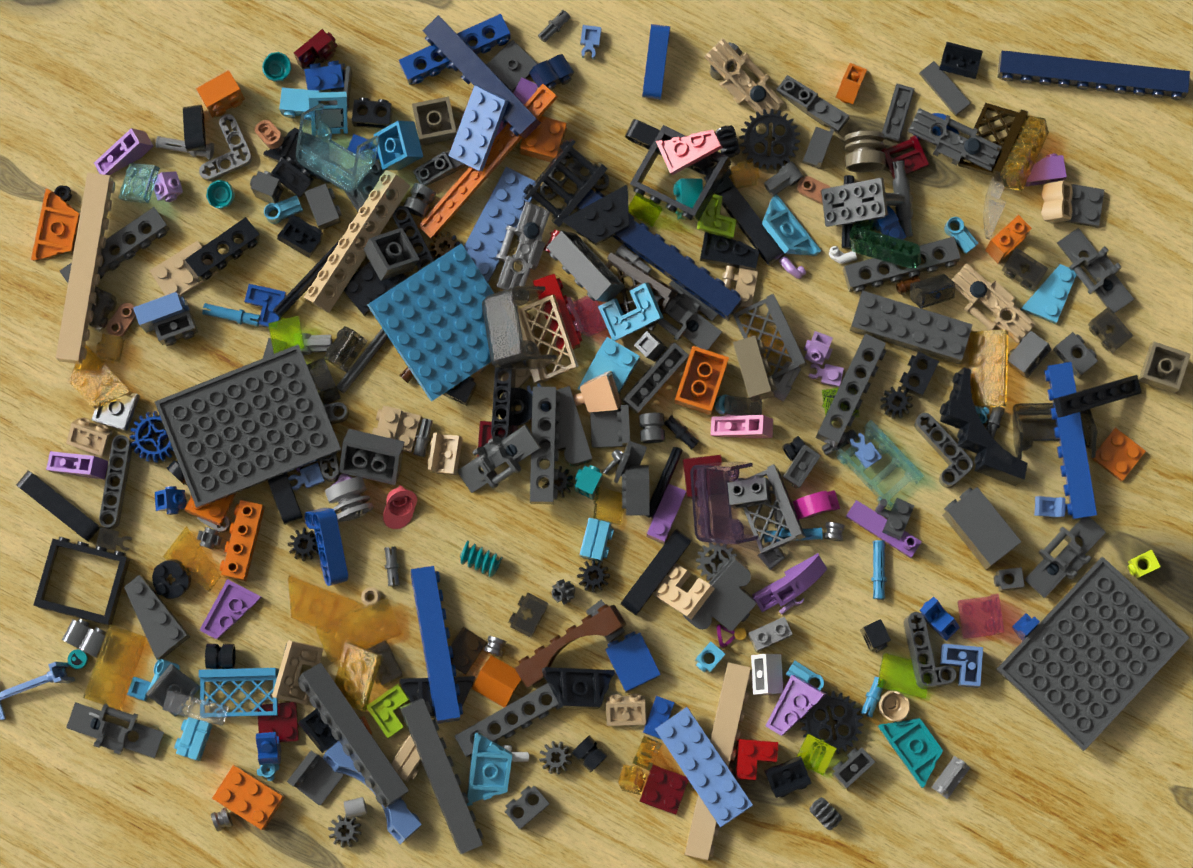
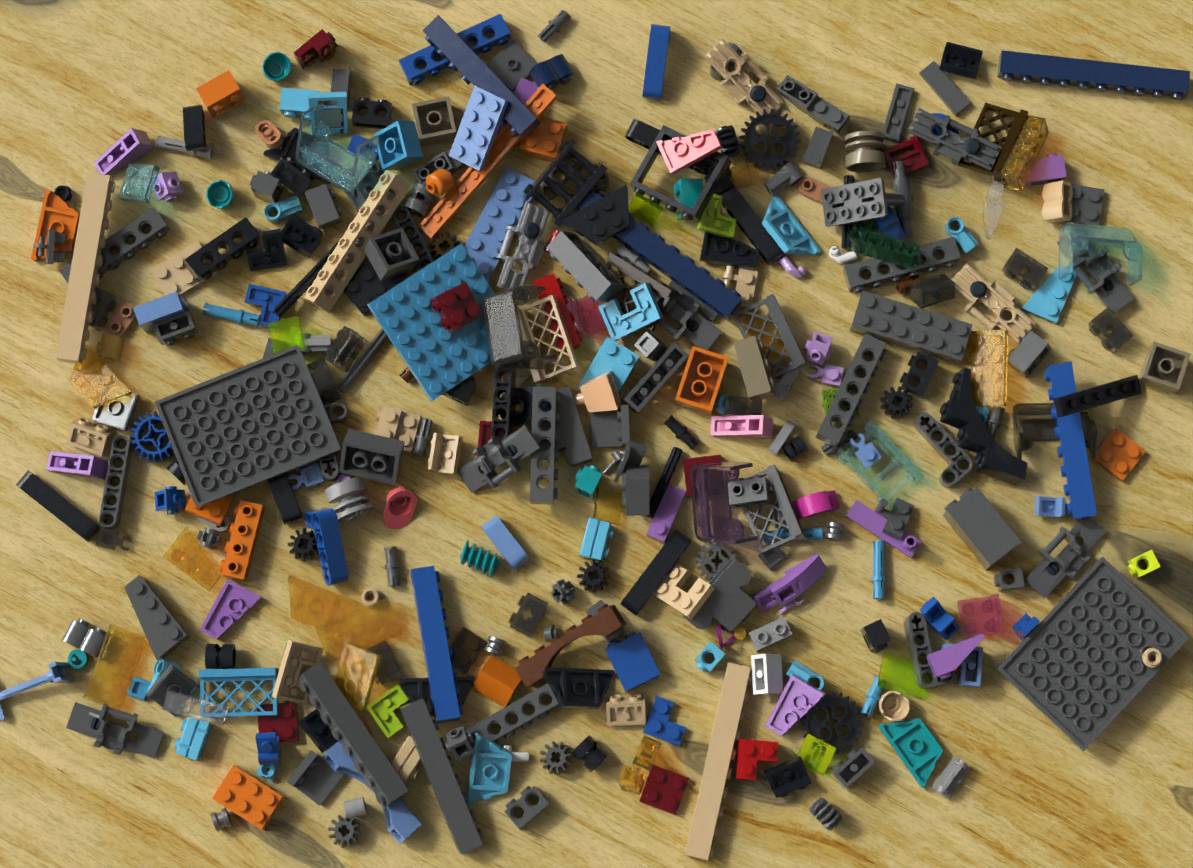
(51, 255): none -> dark grey hips
(106, 619): black window -> none
(163, 585): black plate -> none
(231, 156): light grey beam -> none
(272, 255): none -> black plate
(325, 77): blue bracket -> none
(439, 182): none -> orange head
(456, 307): none -> dark red plate
(460, 742): none -> dark grey brick
(505, 542): none -> medium blue beam
(550, 632): none -> dark grey plate
(564, 485): black gear -> none
(590, 38): medium blue plate -> none
(652, 428): dark grey wheel -> none
(704, 767): medium blue plate -> none
(781, 437): none -> light grey beam
(801, 466): dark grey panel -> none
(851, 83): orange slope -> none
(949, 658): none -> medium lavender slope
(1008, 239): orange window -> none
(1075, 240): none -> clear light blue windscreen
(1075, 342): dark grey brick -> none
(1158, 657): none -> tan plate

